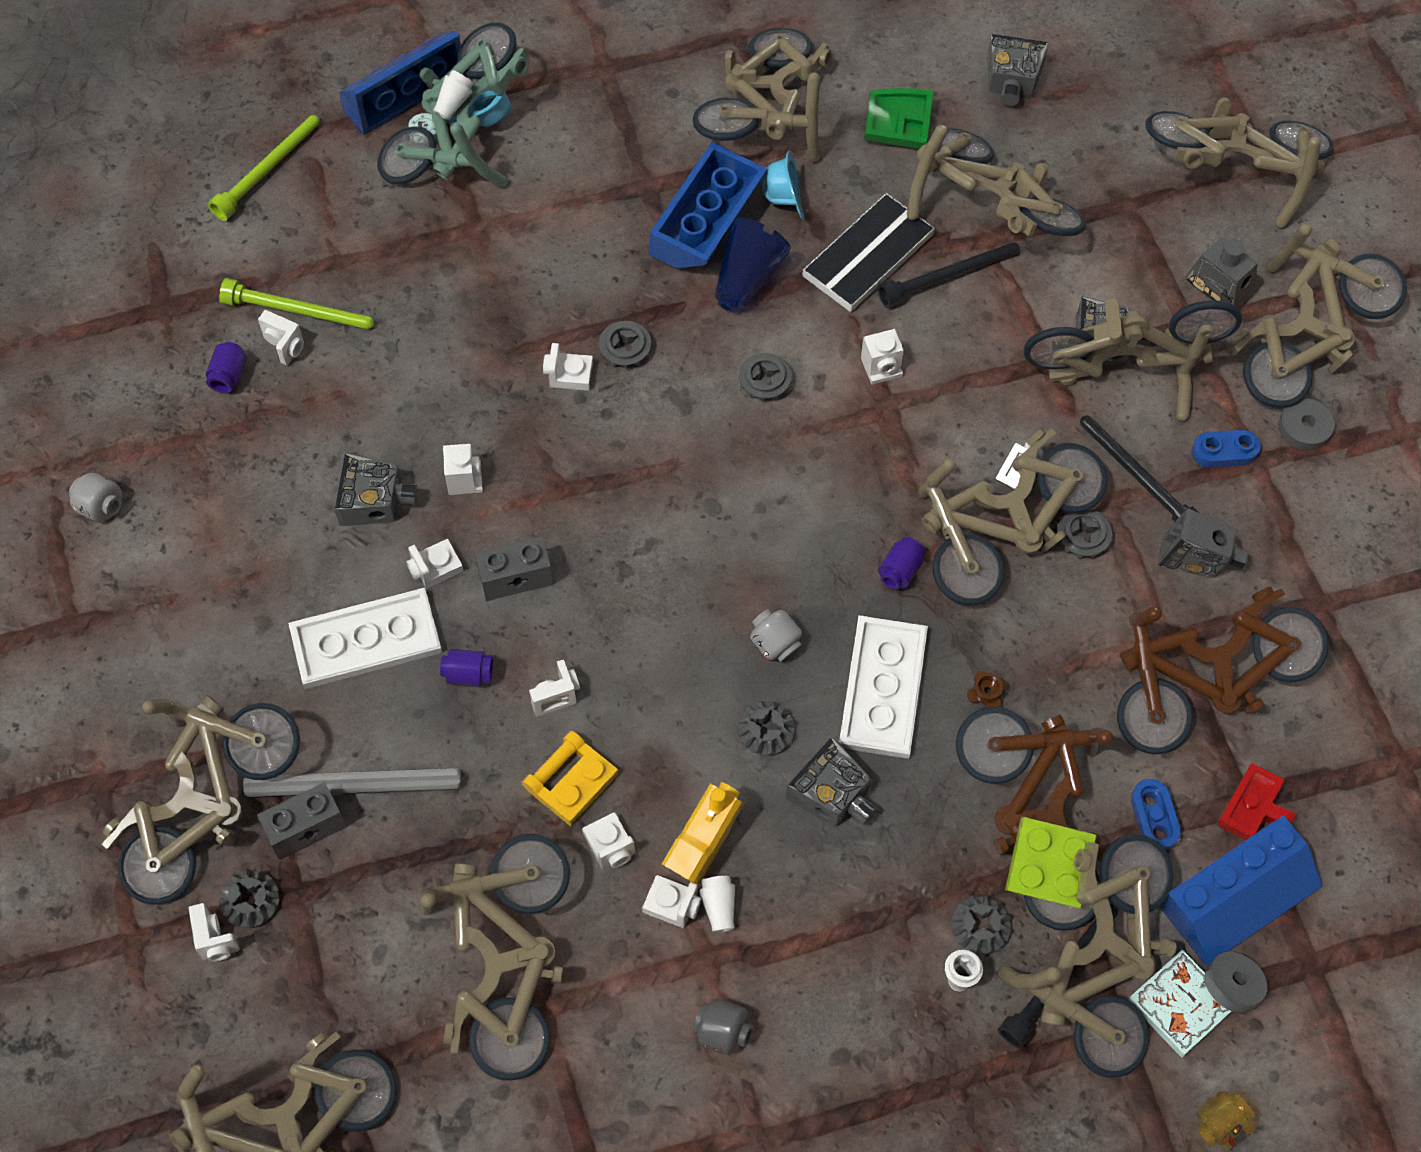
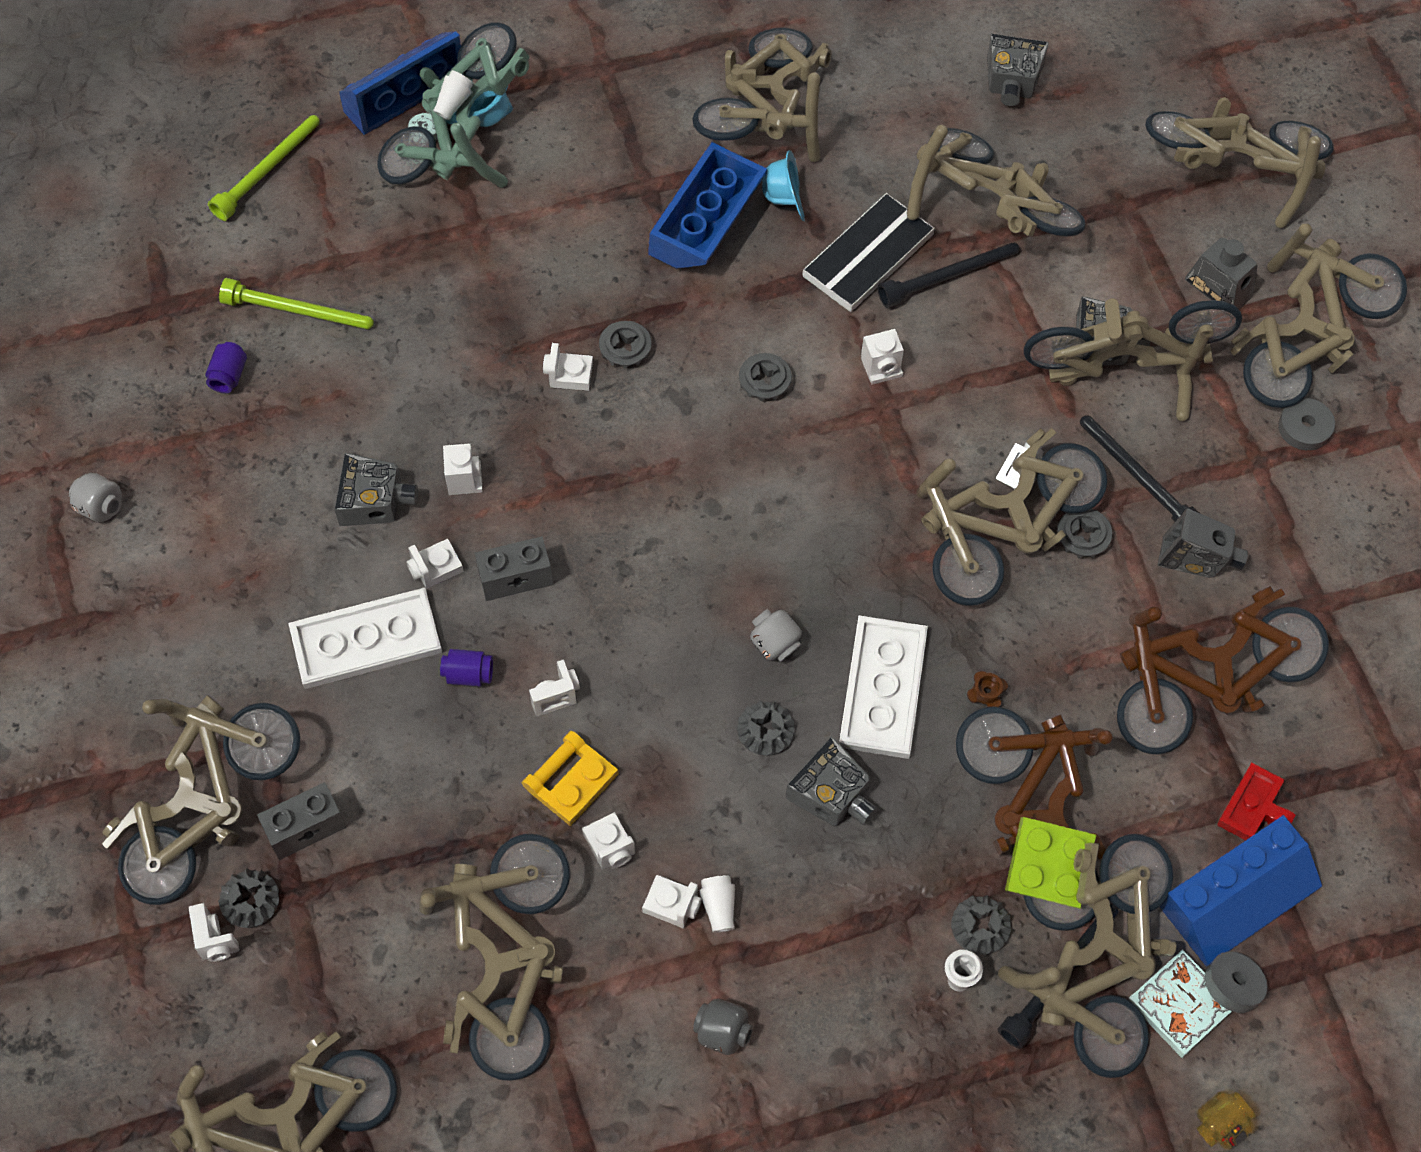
(282, 334): white bracket -> none
(355, 782): light grey axle -> none
(704, 832): yellow piece -> none
(748, 263): clear blue cone -> none
(899, 116): green plate -> none
(901, 563): dark purple brick -> none
(1158, 816): blue plate -> none
(1228, 449): blue plate -> none

